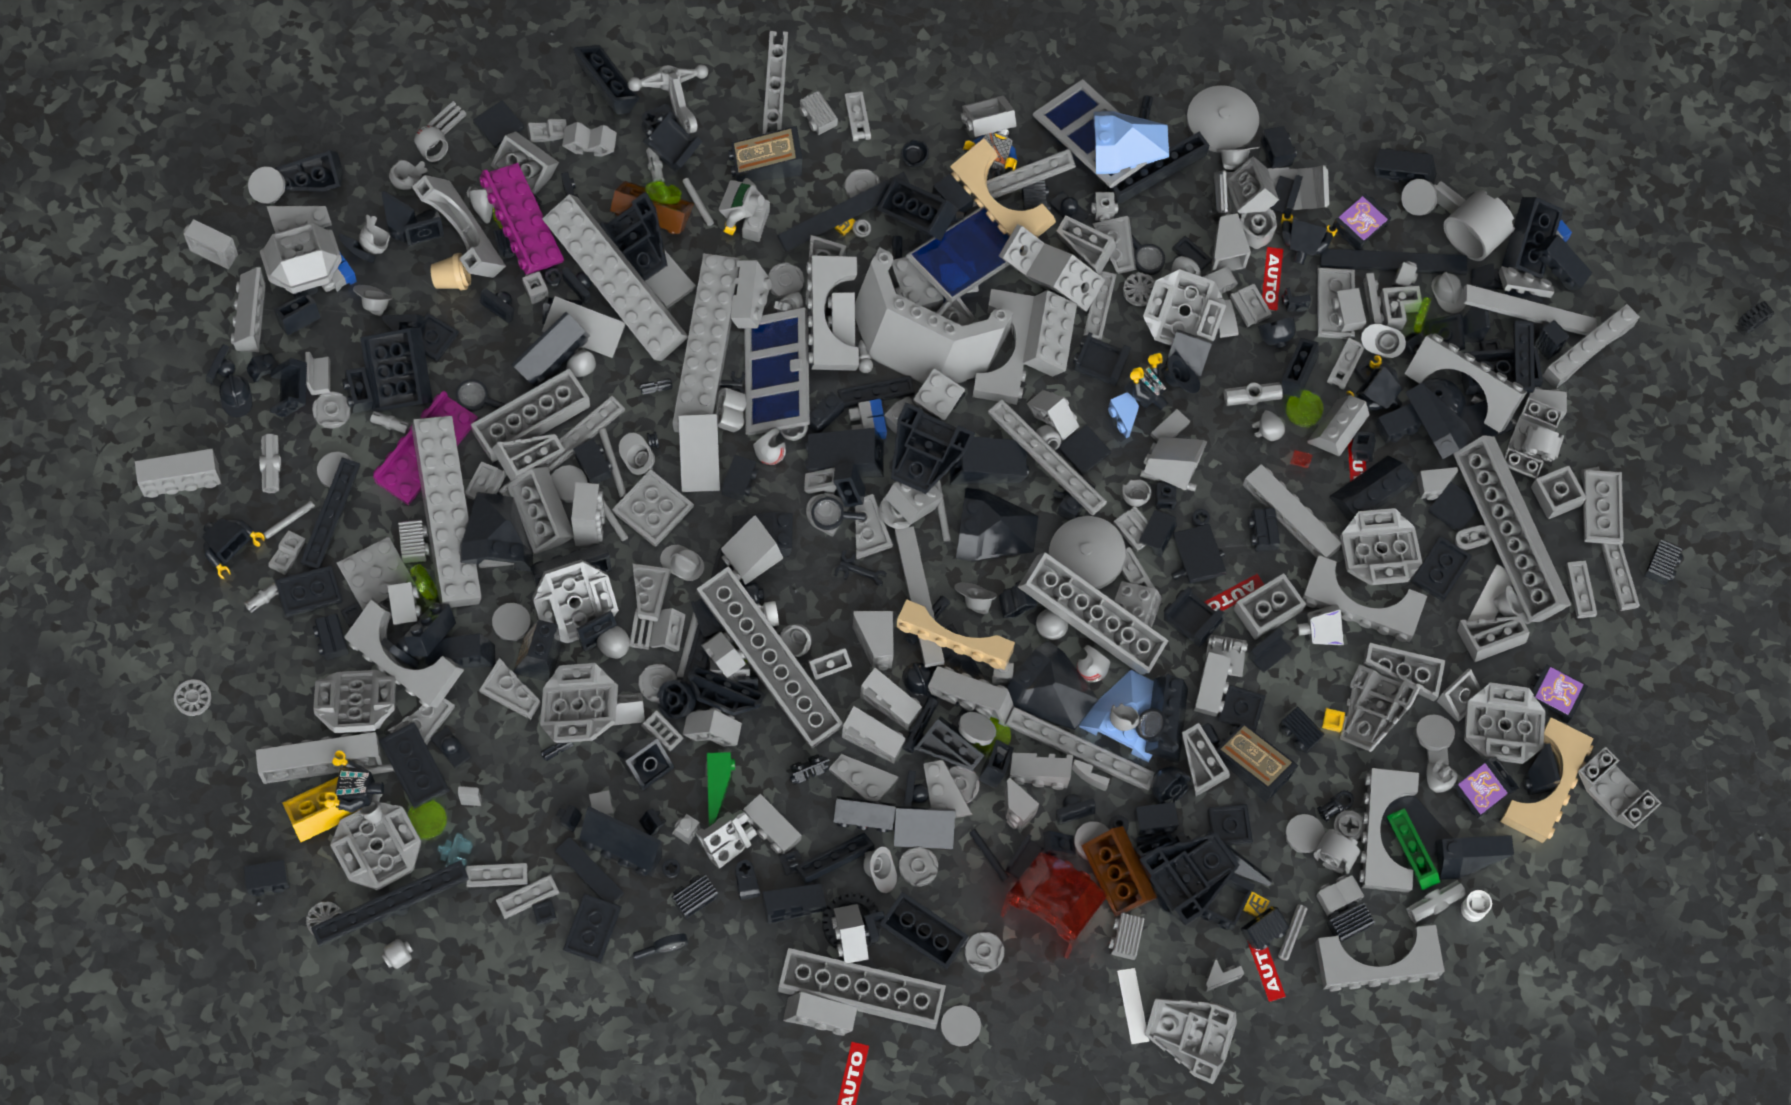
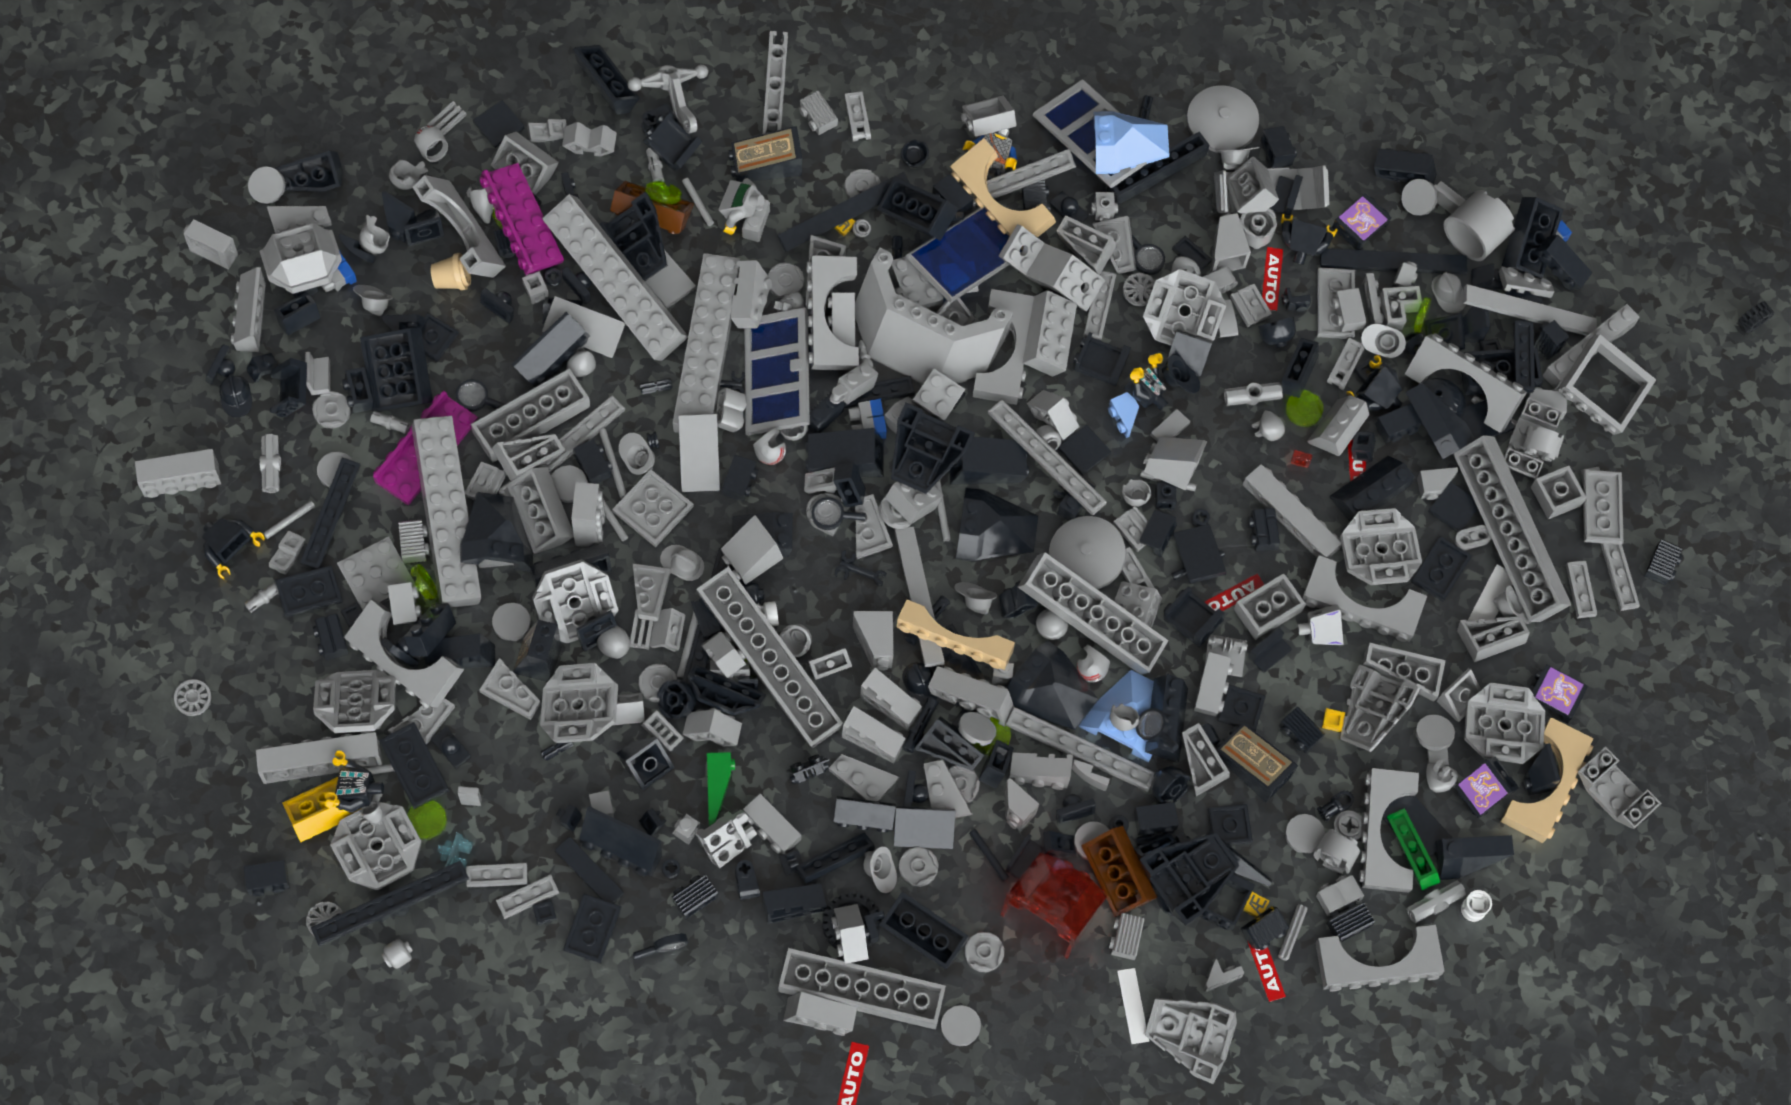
(854, 384): none -> light grey brick
(1621, 361): none -> light grey window

